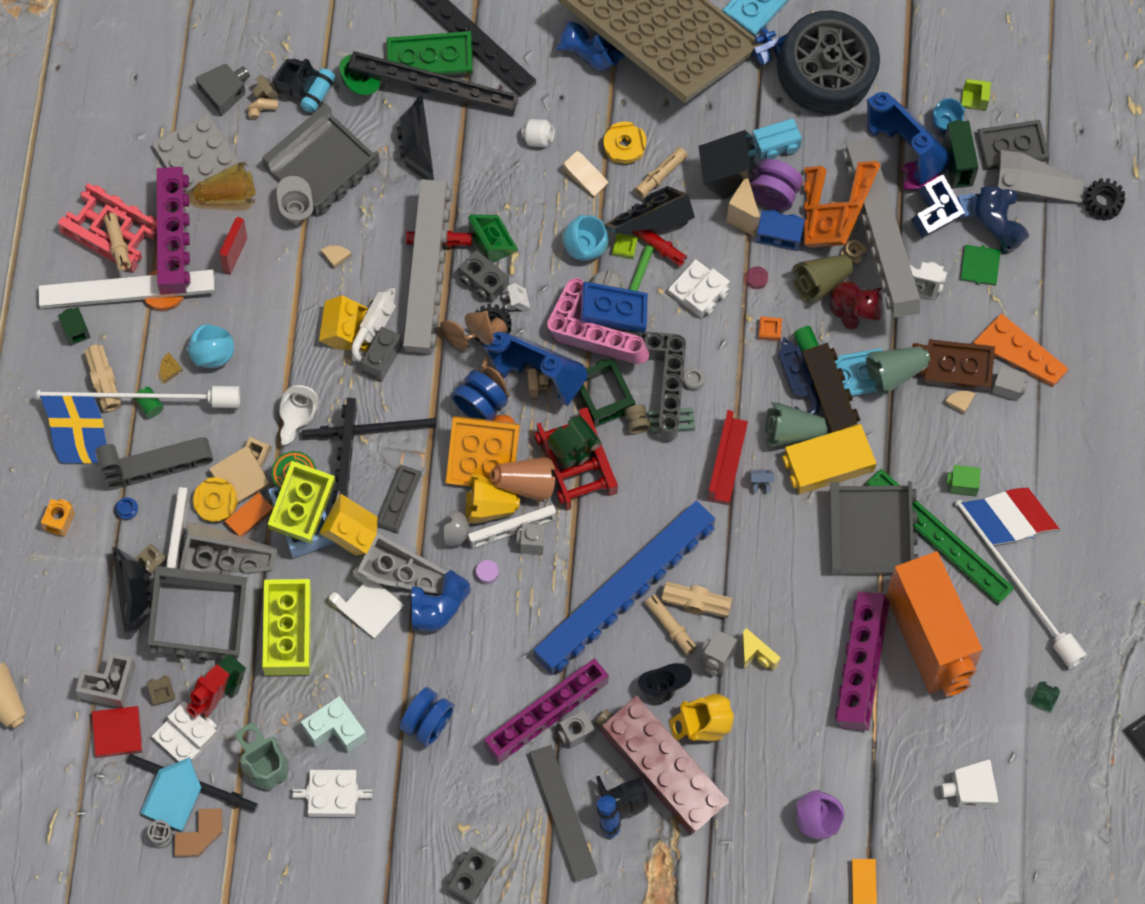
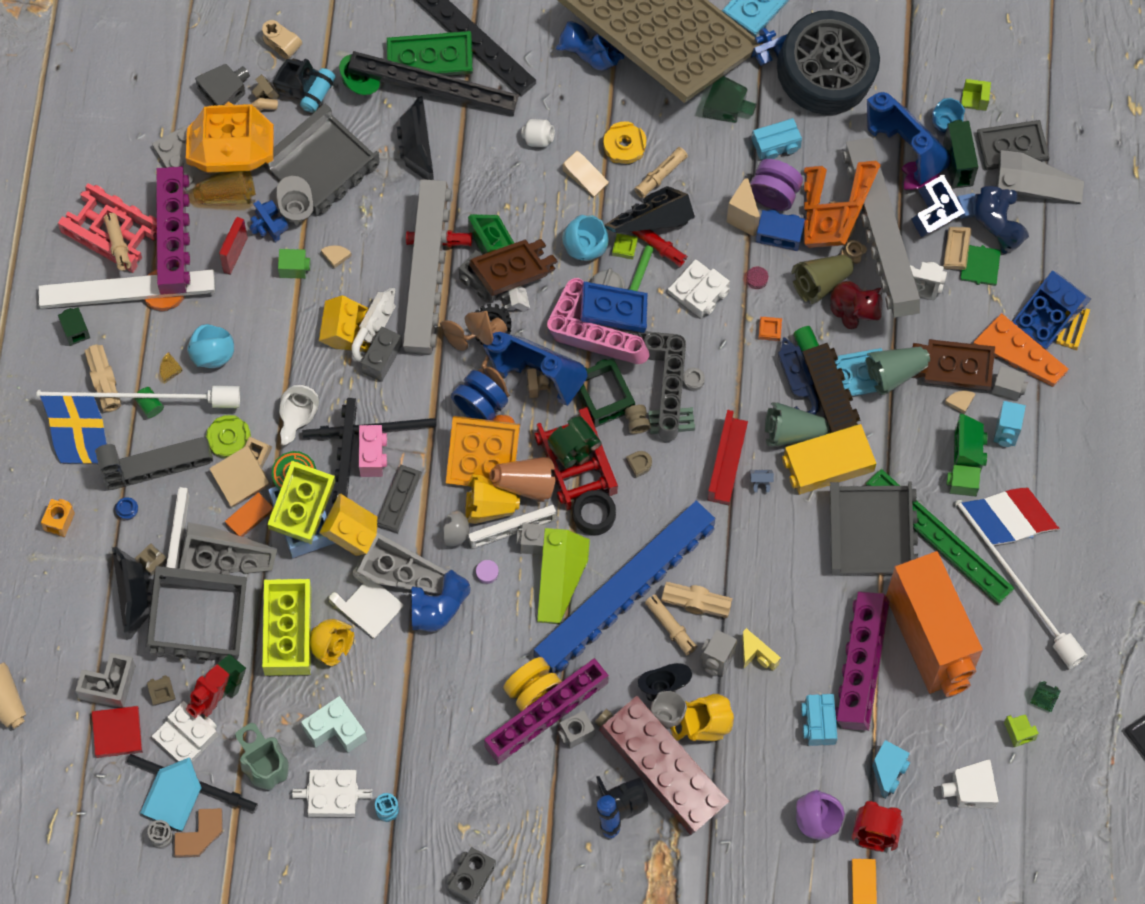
(215, 499): yellow tile -> none
(227, 435): none -> lime tile
(229, 139): none -> light orange piece
(264, 213): none -> blue hips
(280, 39): none -> tan piece
(293, 263): none -> bright green brick
(330, 640): none -> yellow cylinder
(371, 450): none -> bright pink brick
(387, 811): none -> medium azure wheel
(427, 716): blue wheel -> none
(512, 266): none -> reddish brown tile
(531, 682): none -> yellow wheel
(562, 566): none -> lime wedge
(563, 813): dark grey tile -> none
(591, 496): none -> black tyre
(639, 462): none -> dark tan tile
(669, 708): none -> light grey hair
(727, 101): none -> clear green torso
(729, 162): black slope -> none
(820, 720): none -> medium azure brick
(877, 826): none -> red brick
(888, 765): none -> medium azure slope
(957, 248): none -> tan tile
(969, 442): none -> green slope
(1009, 424): none -> medium azure brick
(1020, 730): none -> lime panel
(1046, 310): none -> blue slope
(1067, 343): none -> yellow tile
(1104, 188): black tyre -> none

